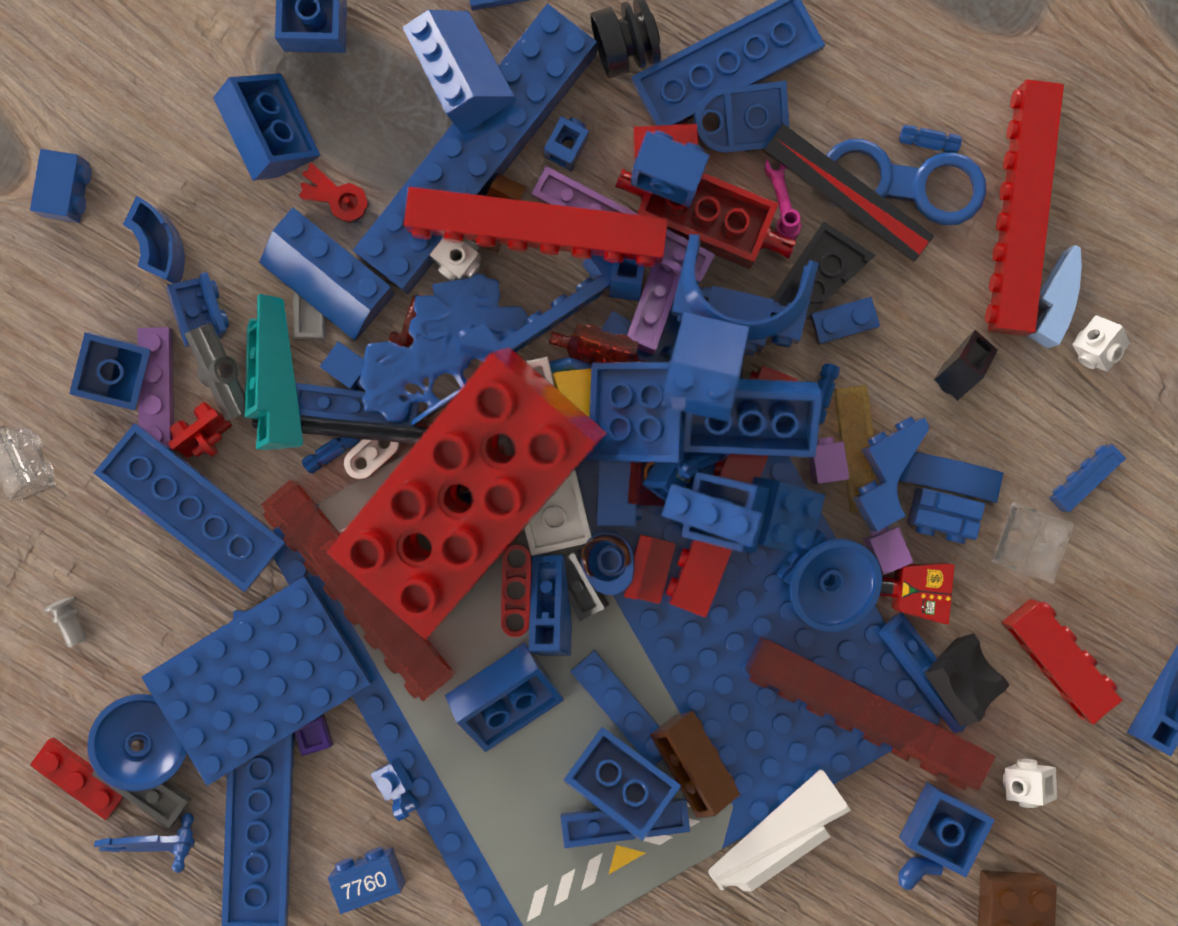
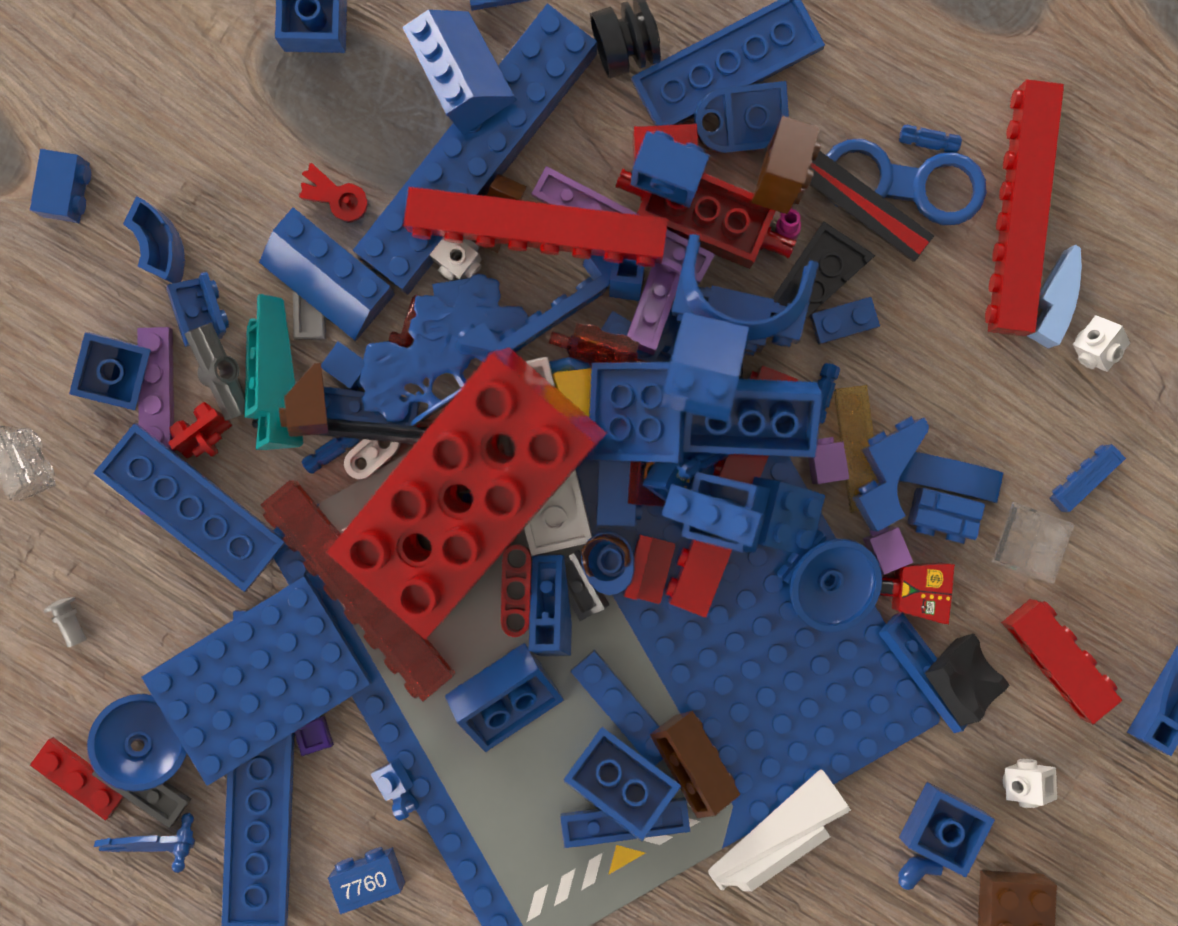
(265, 125): blue slope -> none
(306, 405): none -> reddish brown slope
(566, 130): blue brick -> none
(787, 165): none -> reddish brown brick
(869, 713): clear red brick -> none
(966, 365): black slope -> none

